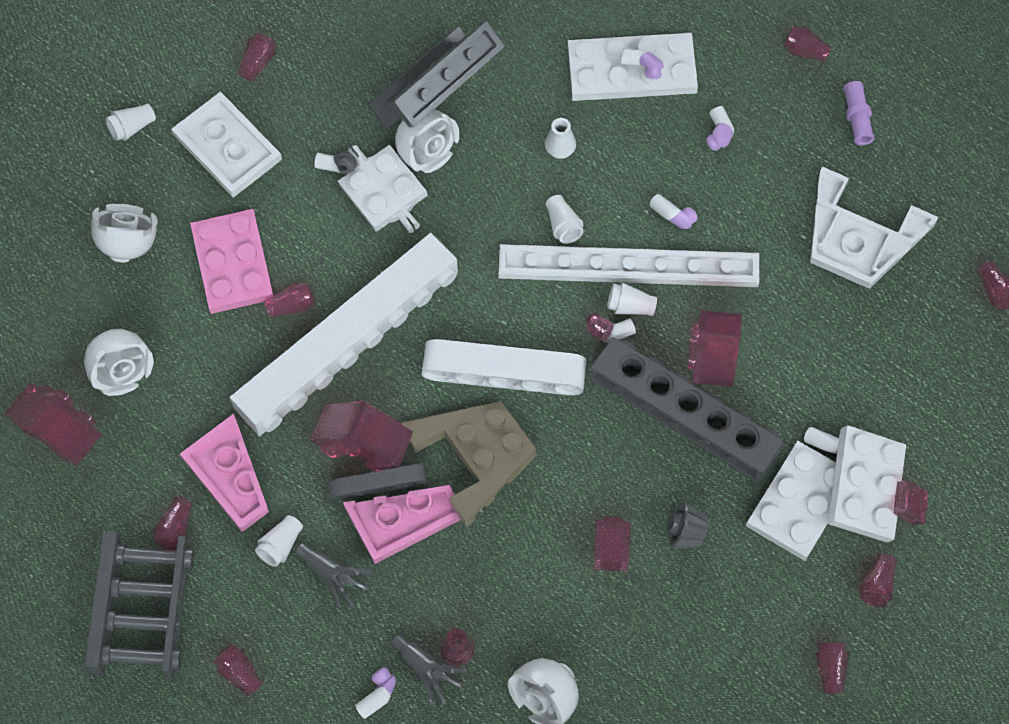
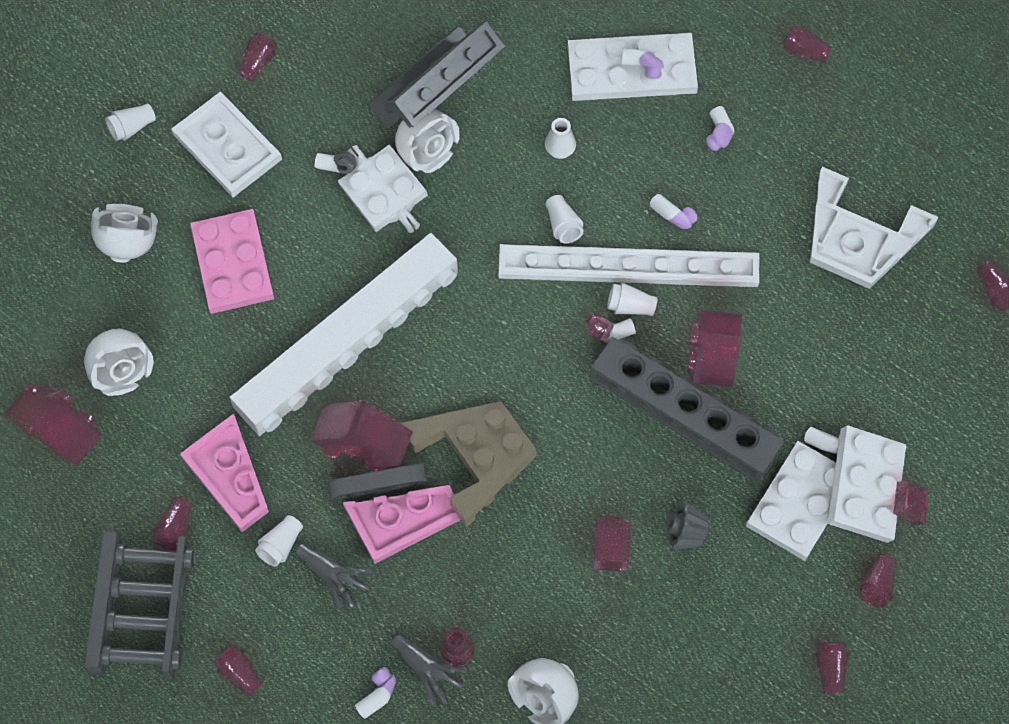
(291, 300): clear pink cone -> none
(504, 367): white beam -> none
(858, 113): lavender pin -> none

